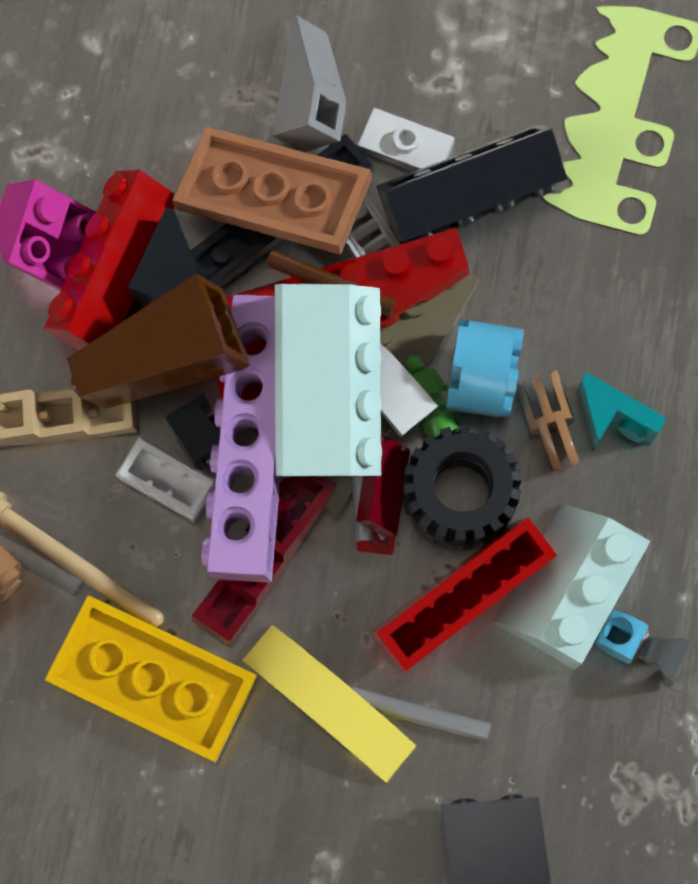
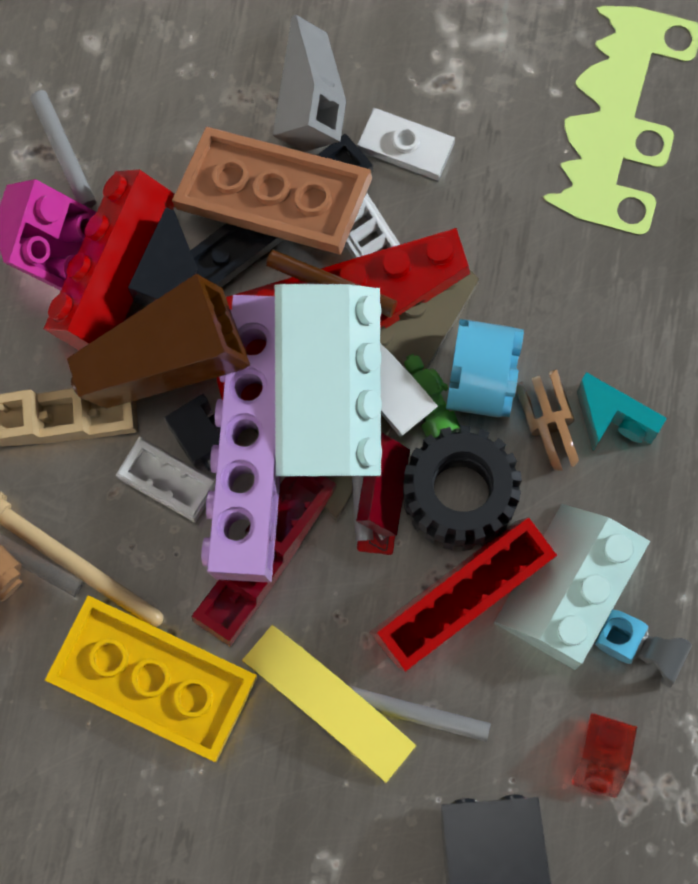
(62, 148): none -> light grey bar
(473, 183): black brick -> none
(605, 756): none -> clear red bracket

